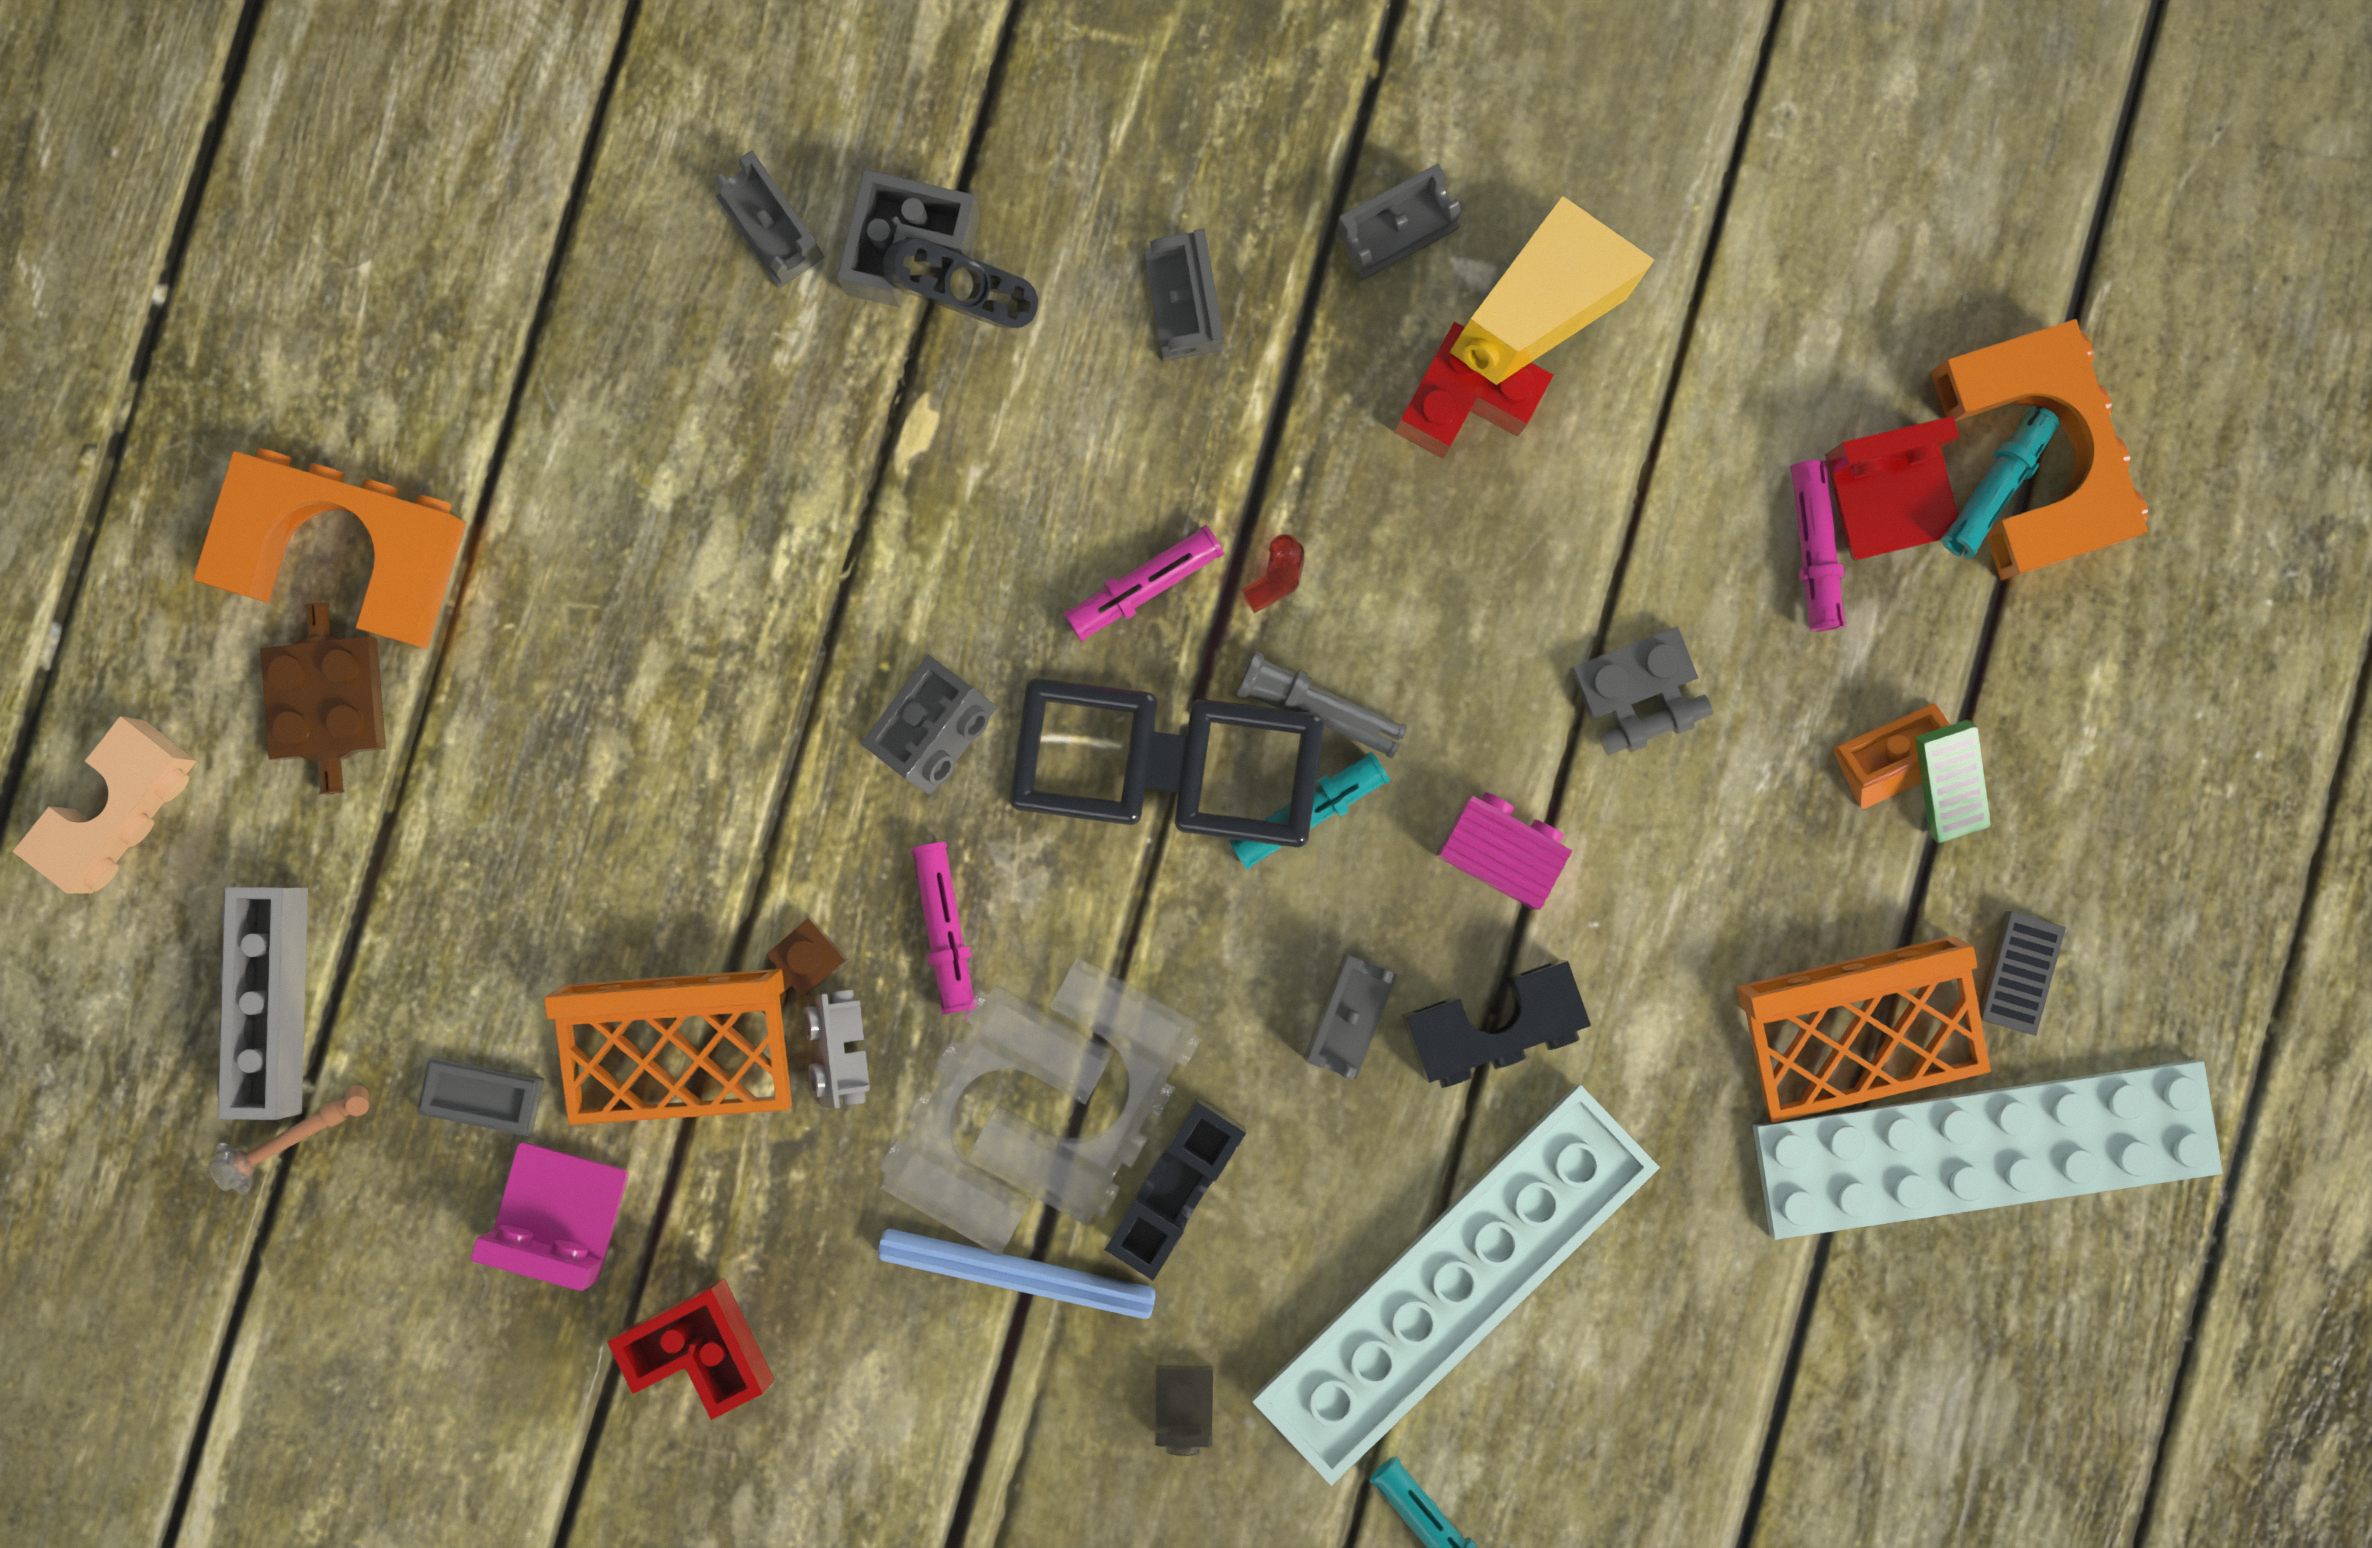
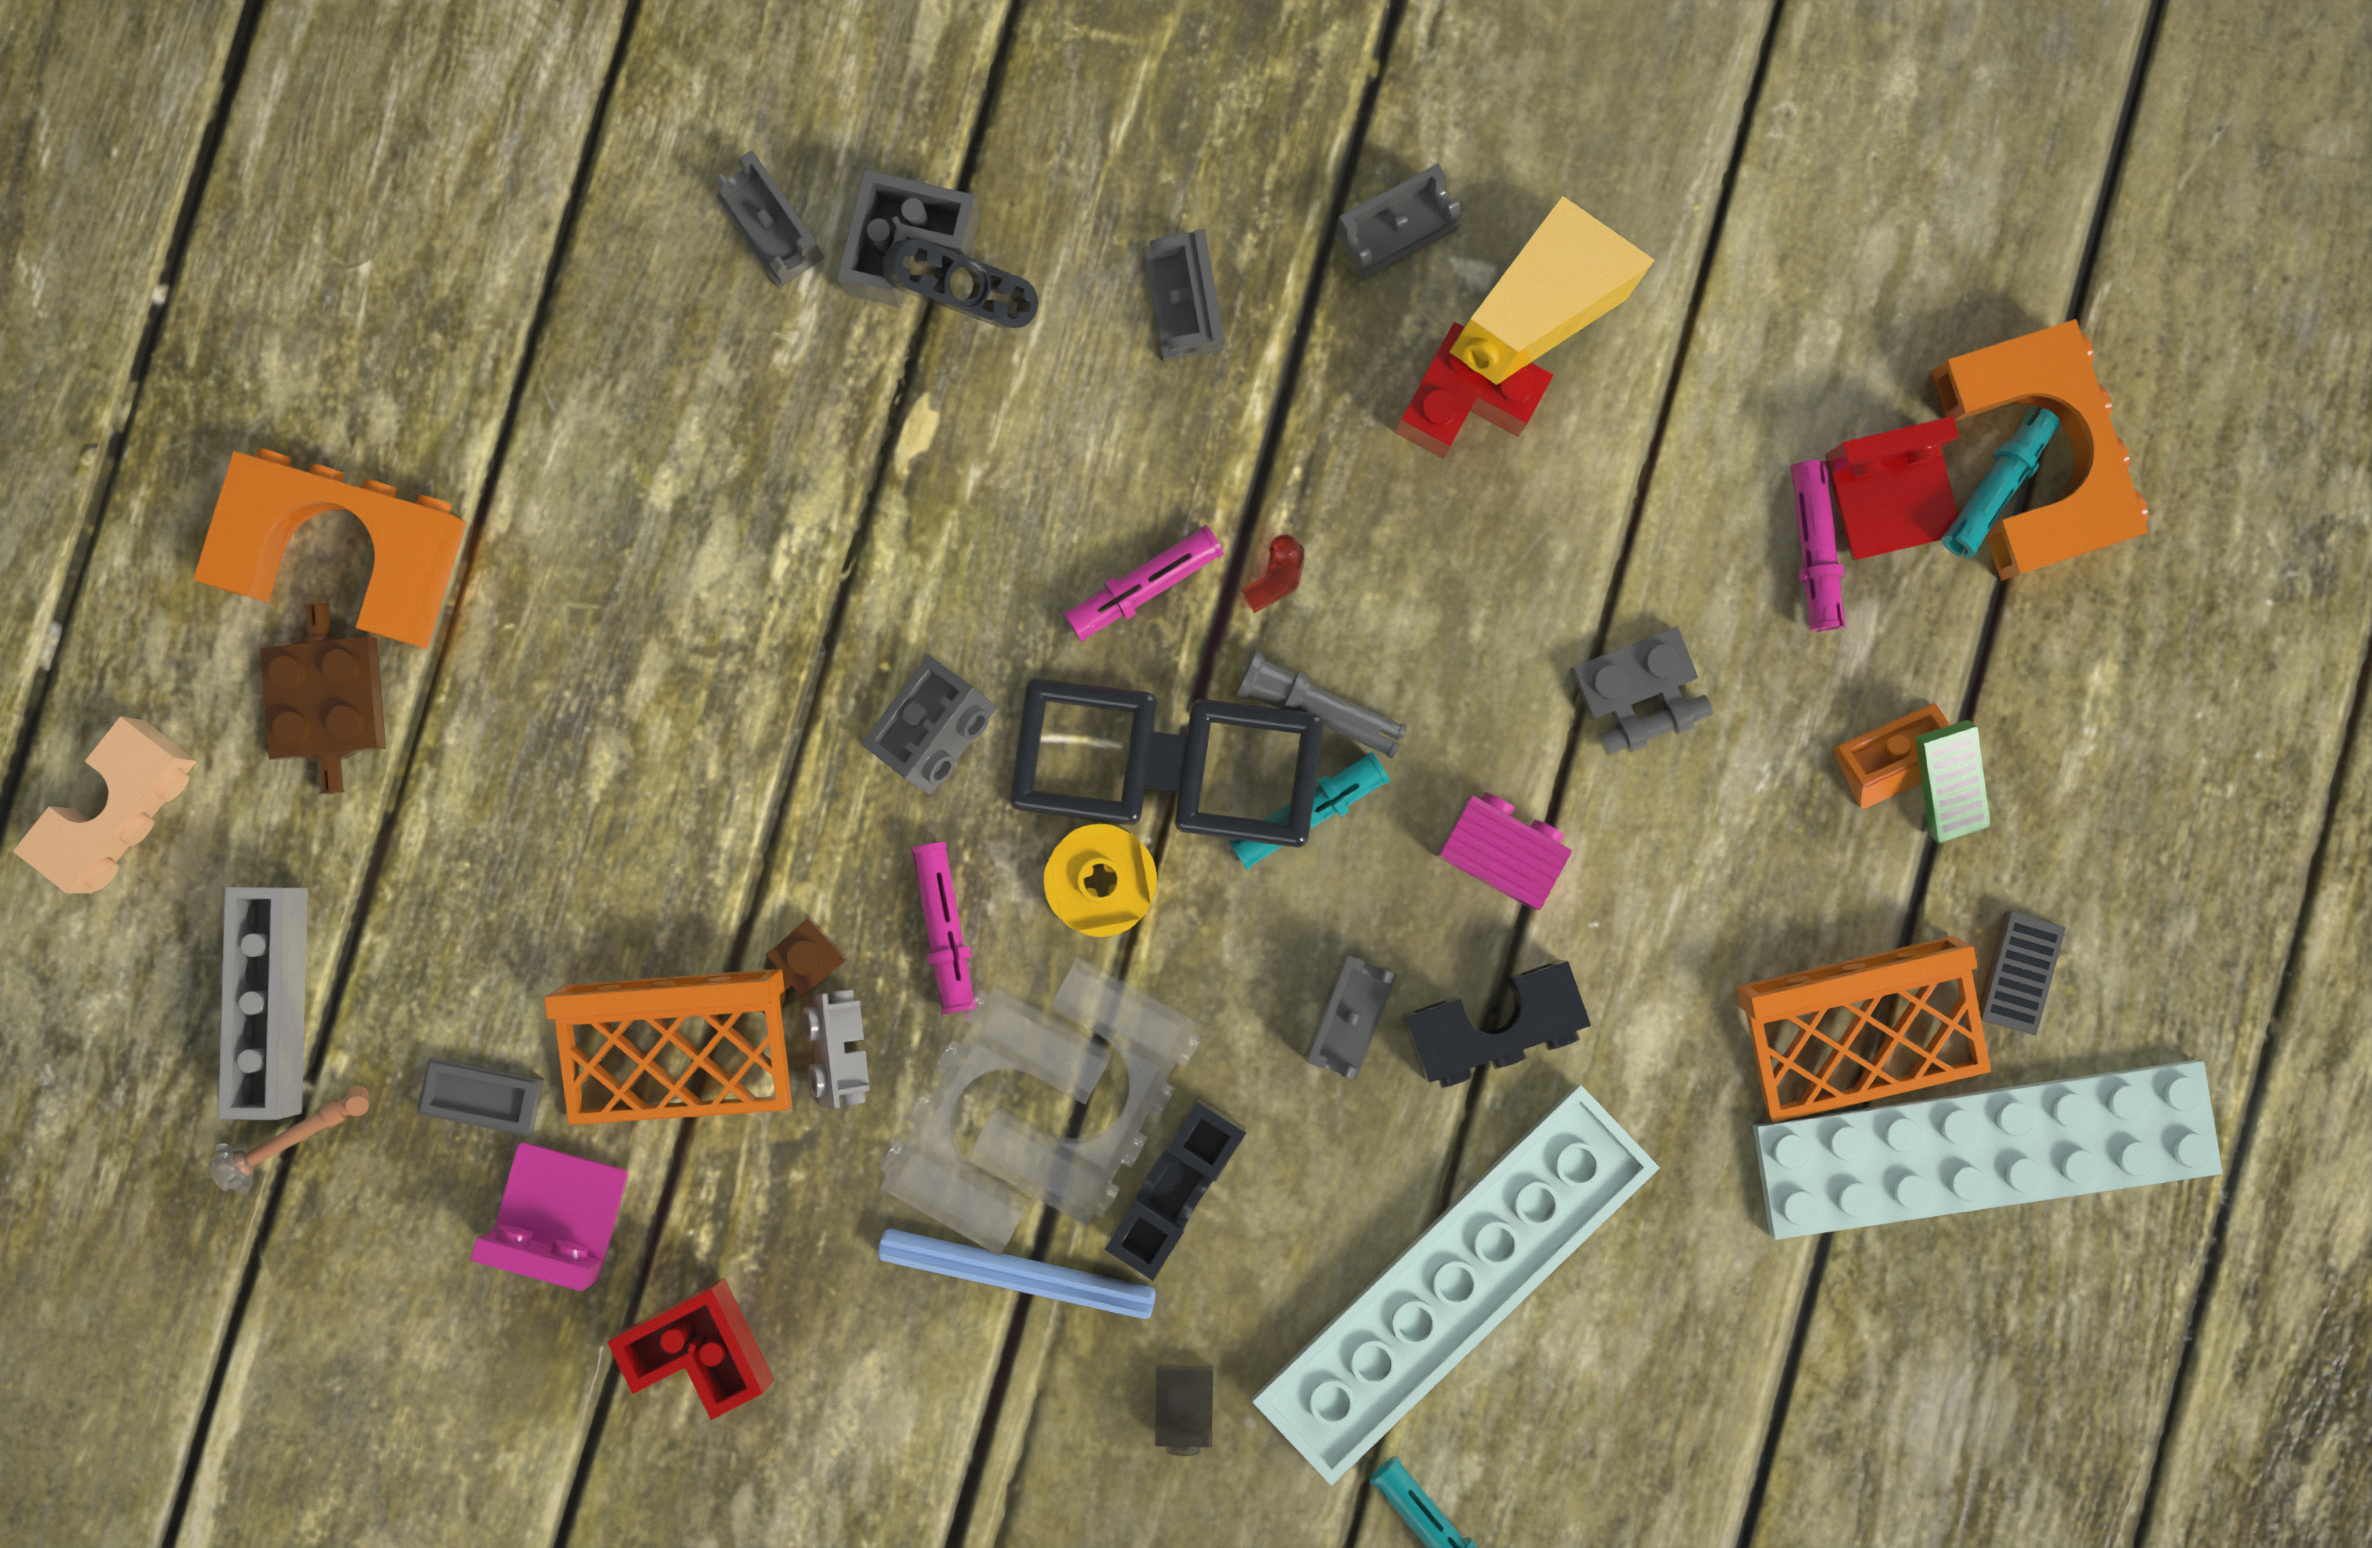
(1074, 861): none -> yellow plate

